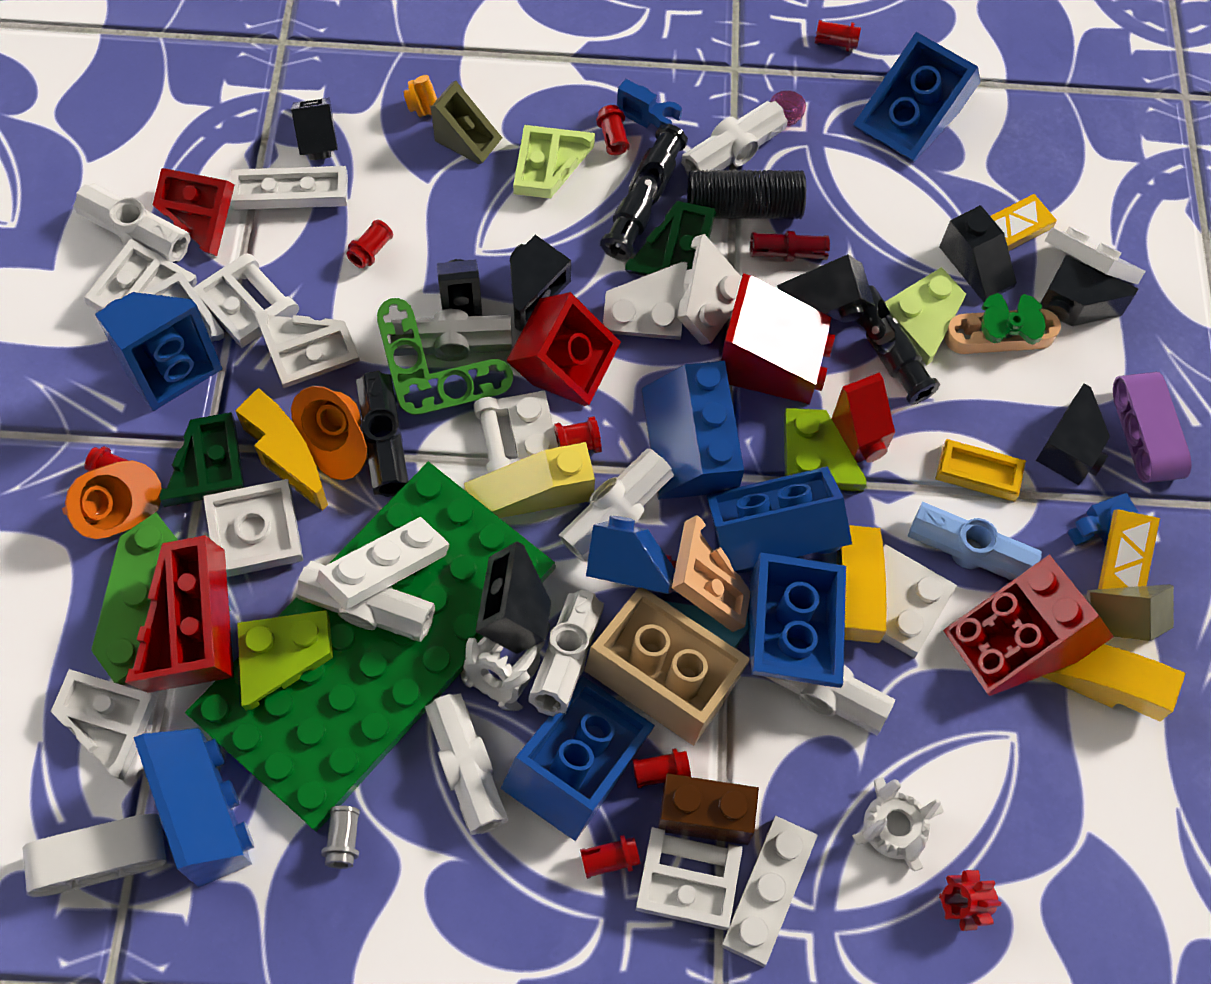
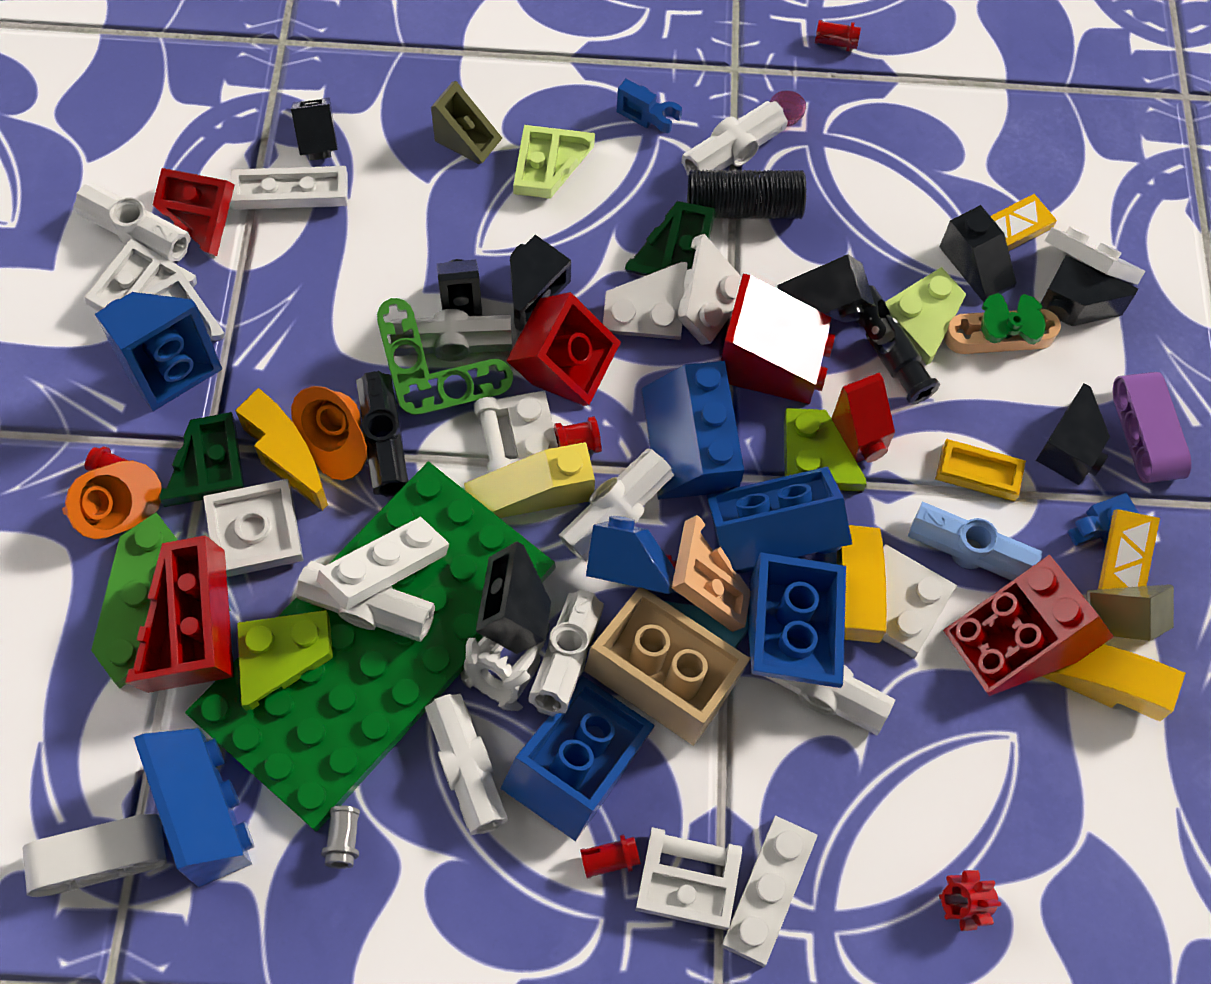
(104, 717): white wing -> none
(235, 306): white plate -> none
(306, 346): white wing -> none
(363, 250): red pin -> none
(420, 95): light orange plate -> none
(611, 121): red pin -> none
(635, 209): black piece -> none
(654, 769): red pin -> none
(708, 809): reddish brown brick -> none
(789, 246): dark red pin -> none
(875, 830): white piece -> none
(918, 97): blue slope -> none

